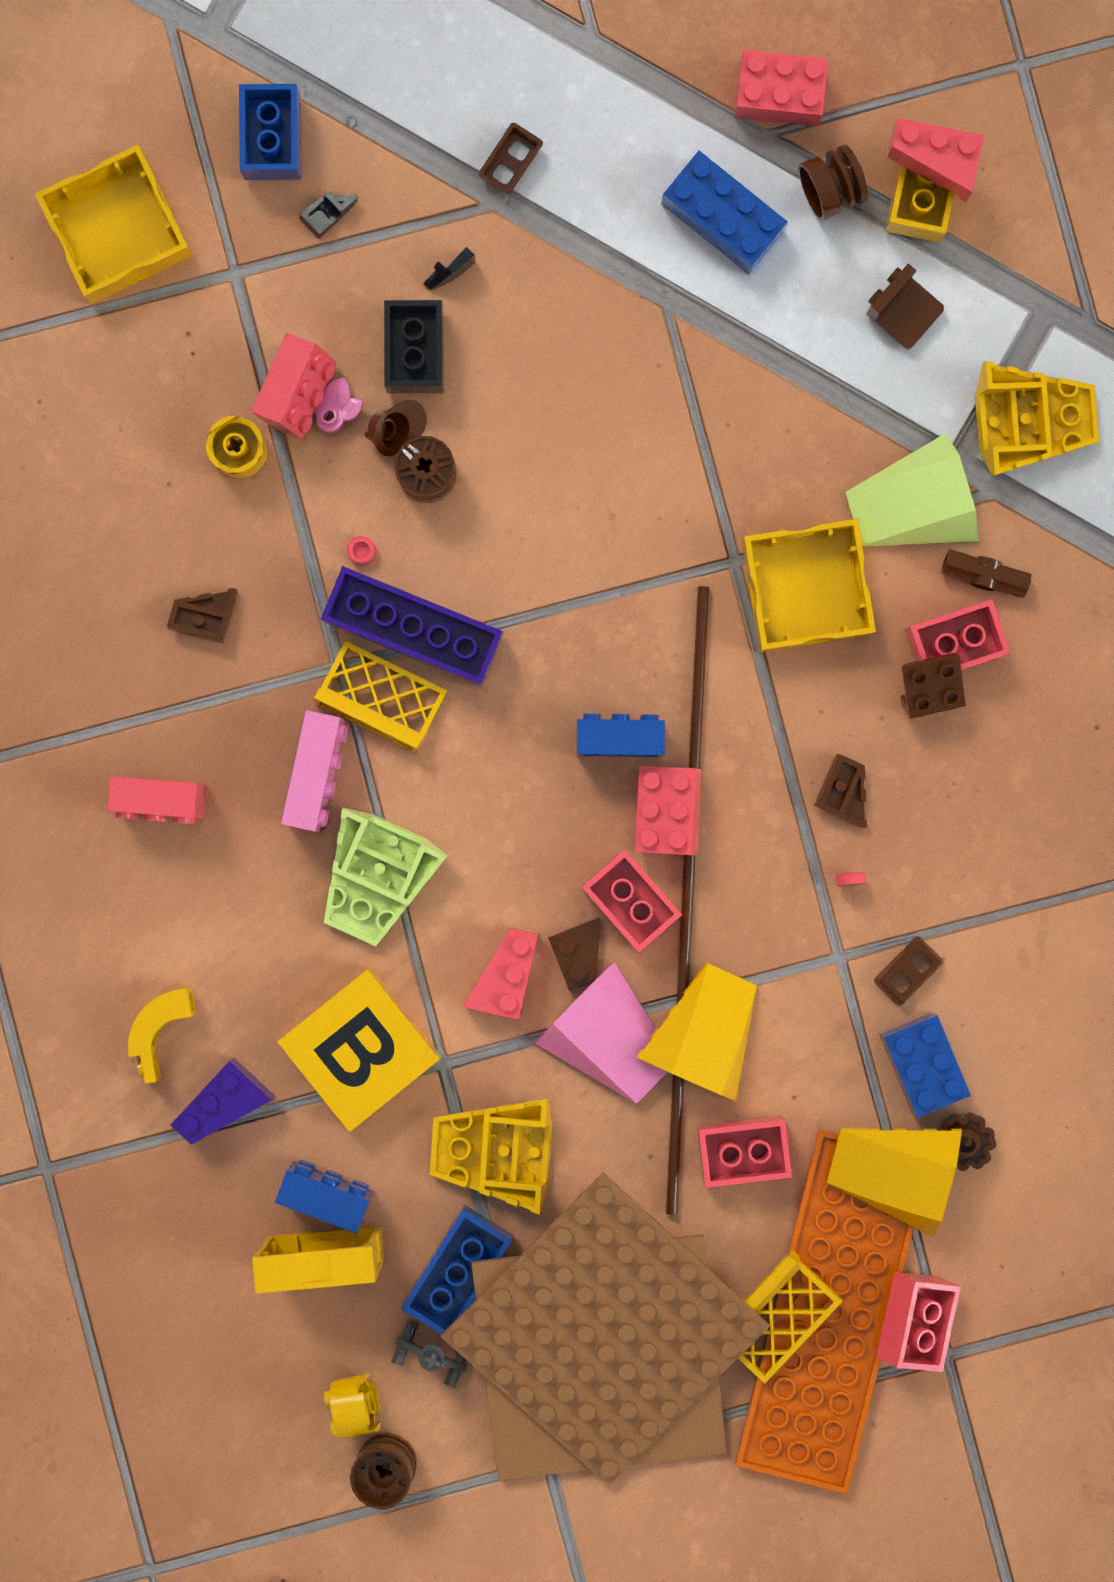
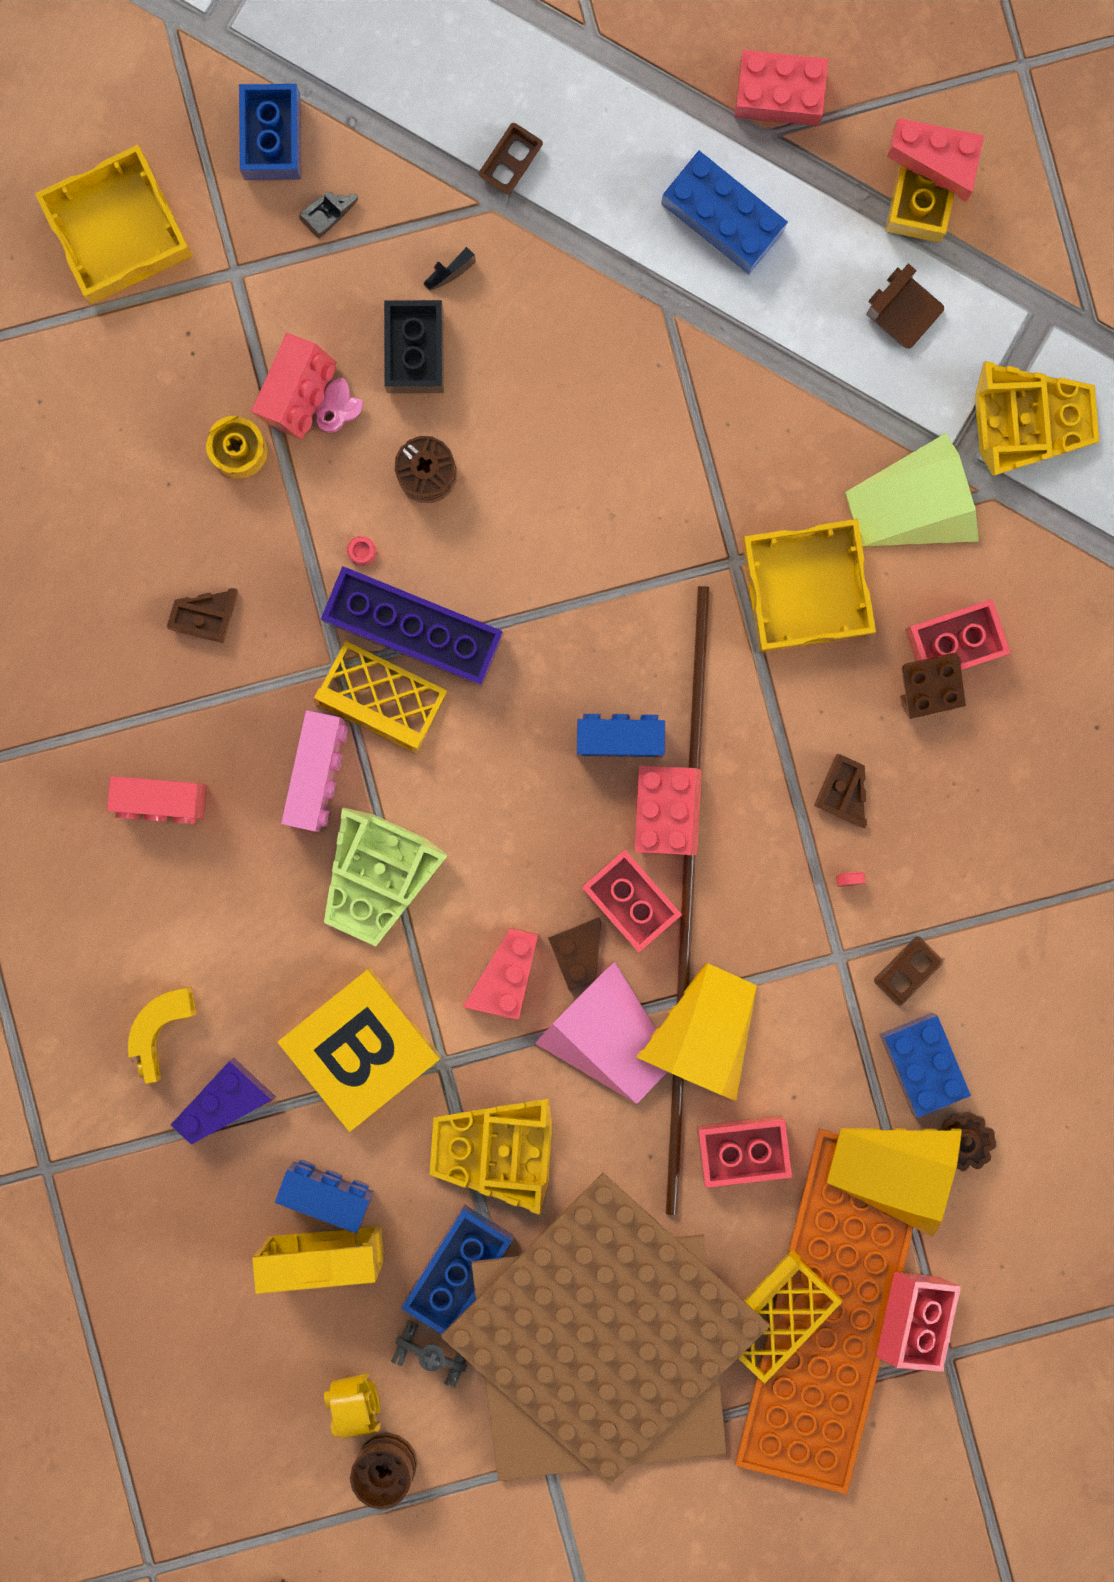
(395, 426): reddish brown piece -> none
(836, 182): reddish brown wheel -> none
(986, 573): reddish brown piece -> none

